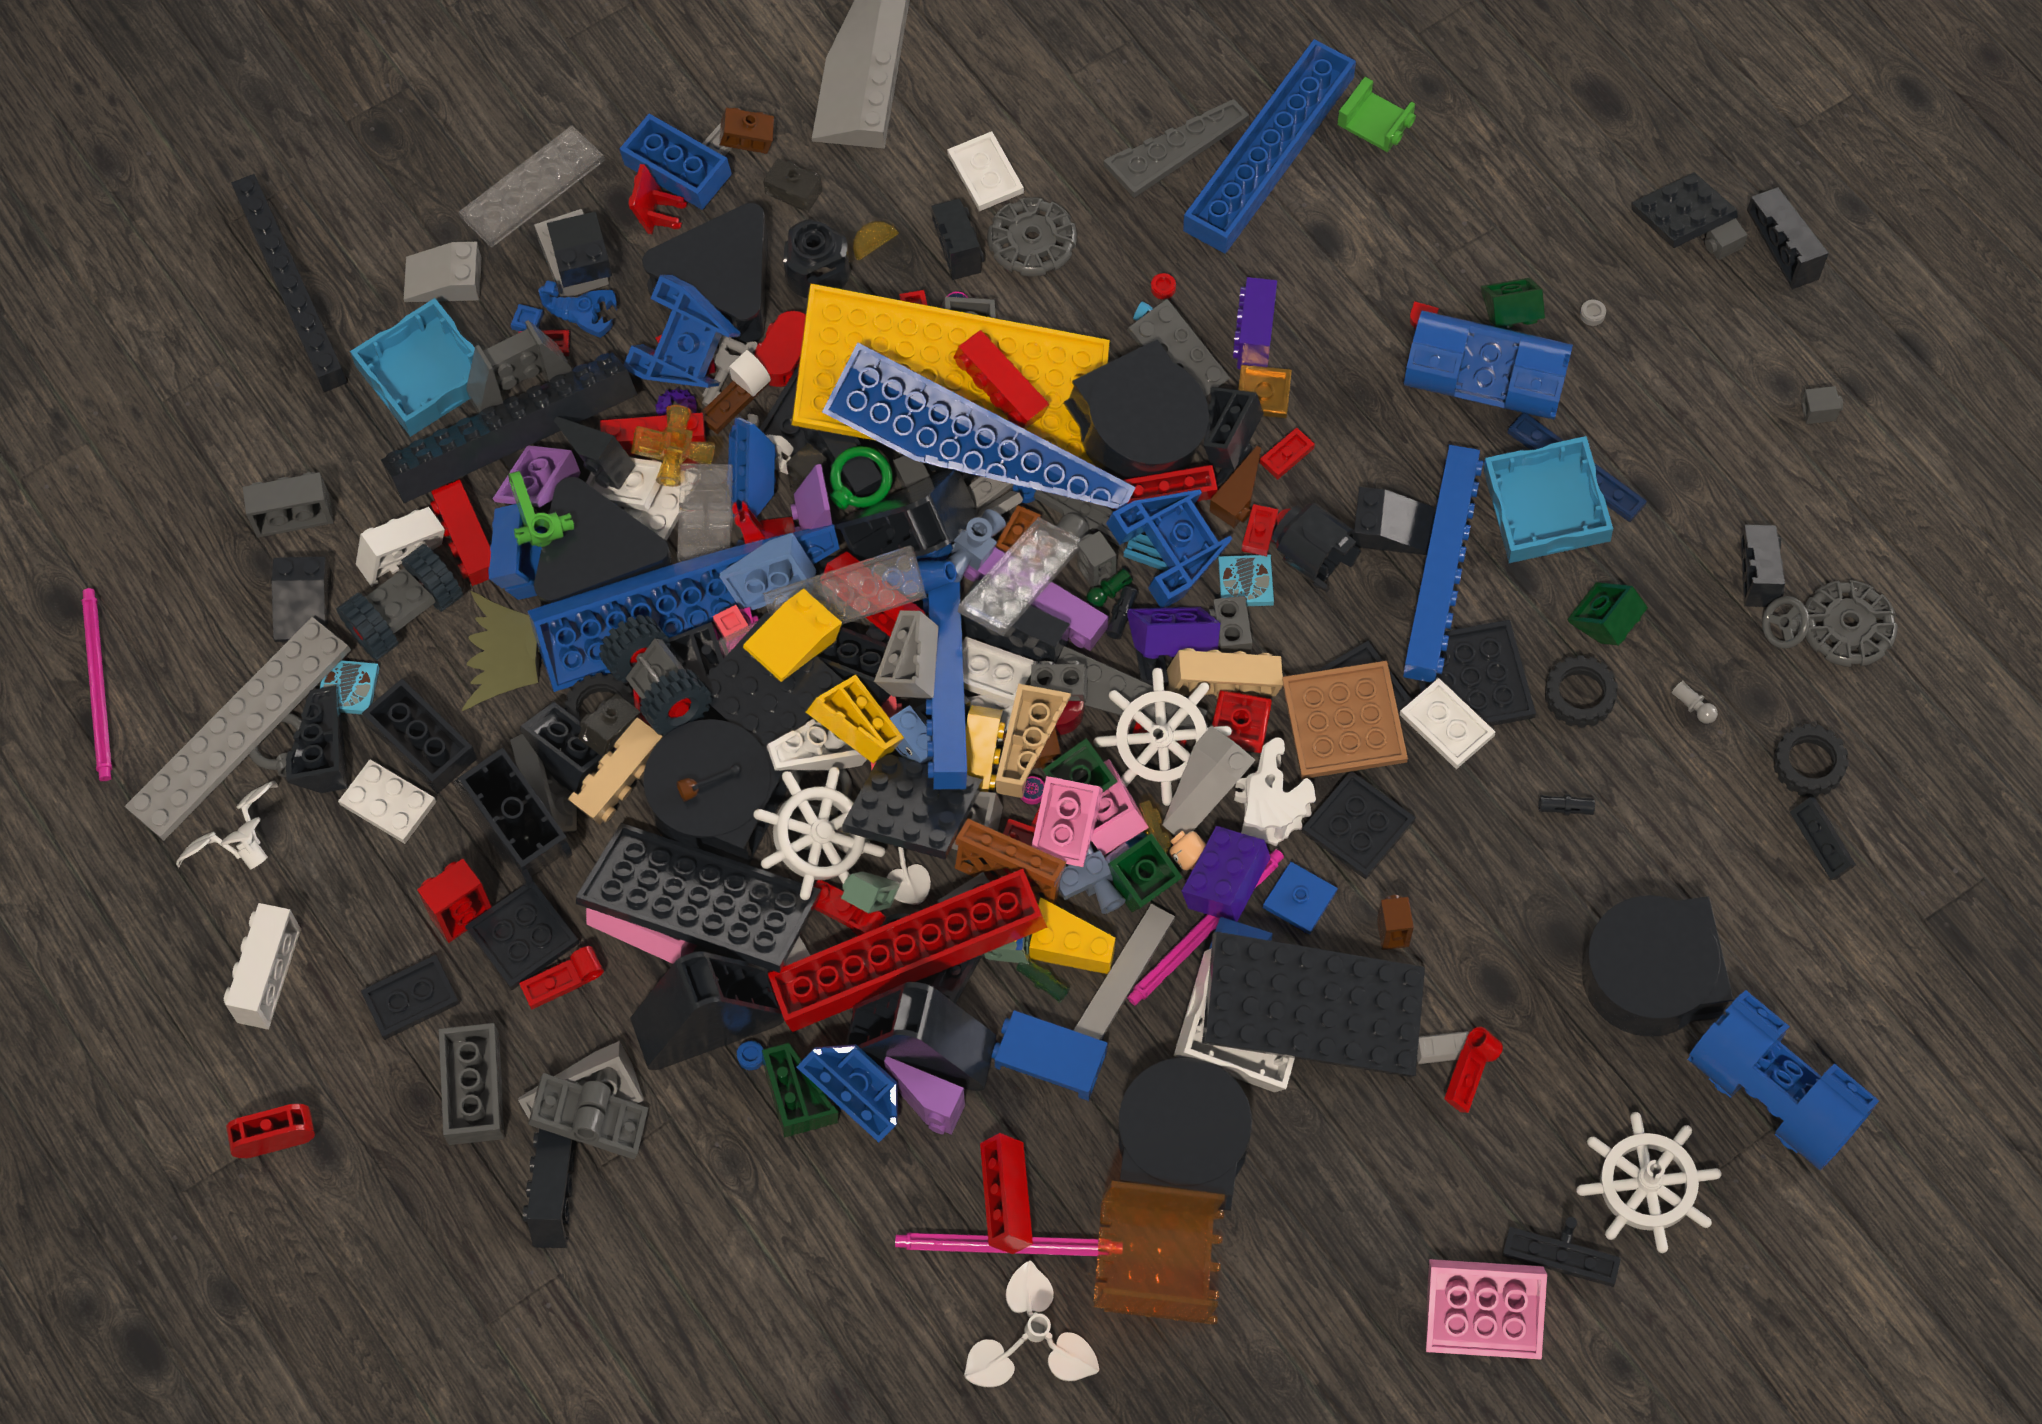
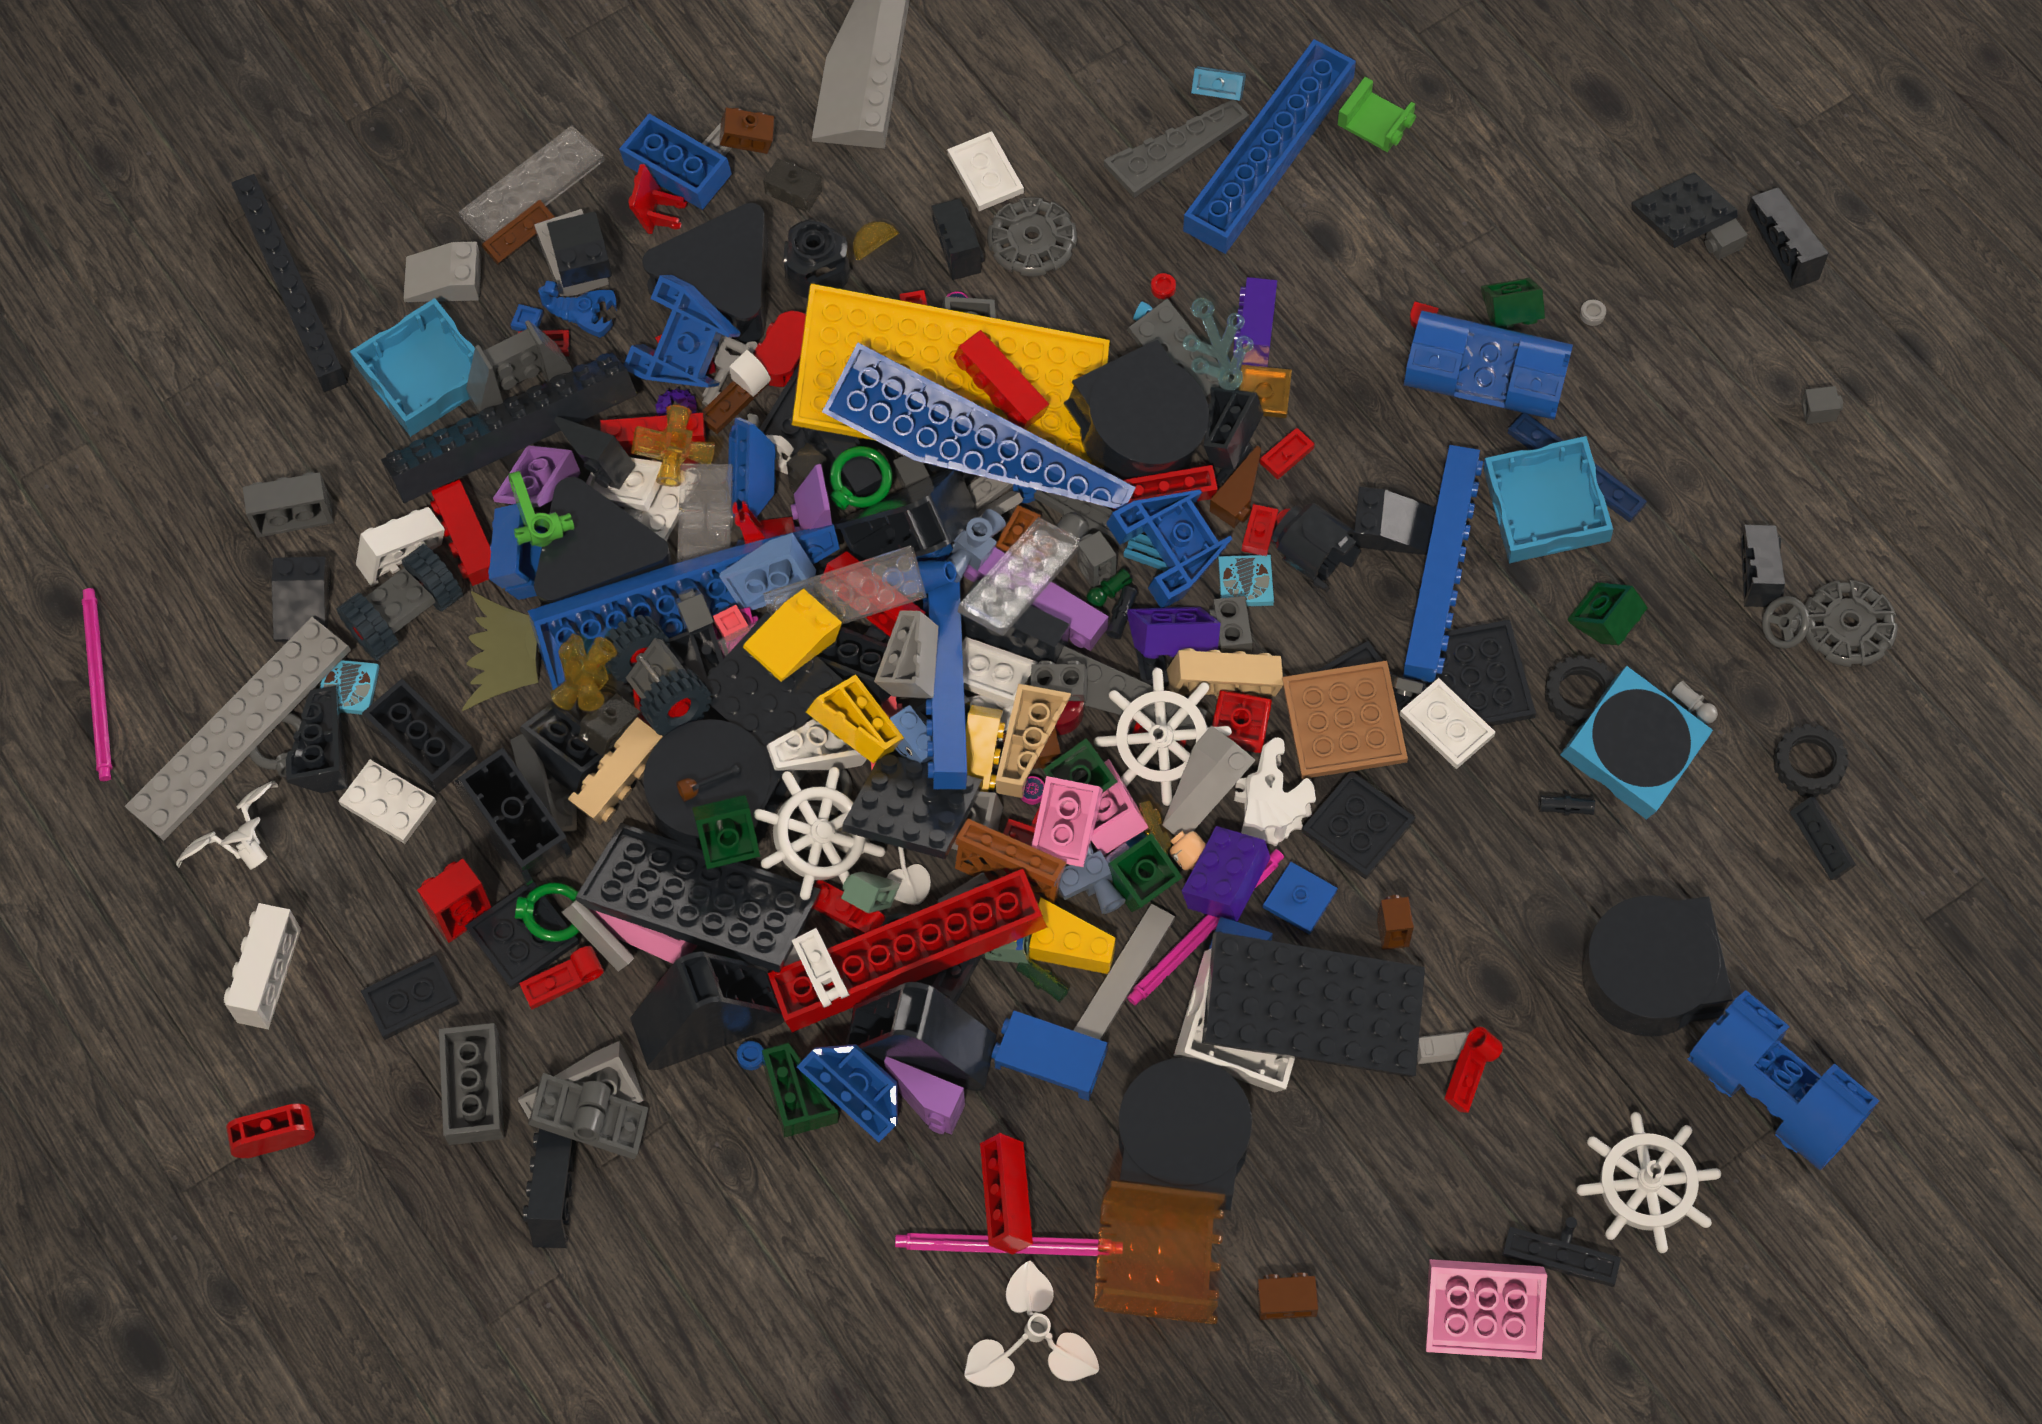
(516, 232): none -> reddish brown plate
(525, 911): none -> green piece
(583, 673): none -> clear yellow brick
(598, 935): none -> light grey tile
(693, 610): none -> dark grey brick
(726, 832): none -> dark green slope
(819, 966): none -> white plate
(1218, 83): none -> dark azure brick
(1219, 348): none -> clear light blue plant
(1287, 1296): none -> reddish brown brick
(1406, 686): none -> dark grey plate
(1636, 742): none -> black tile

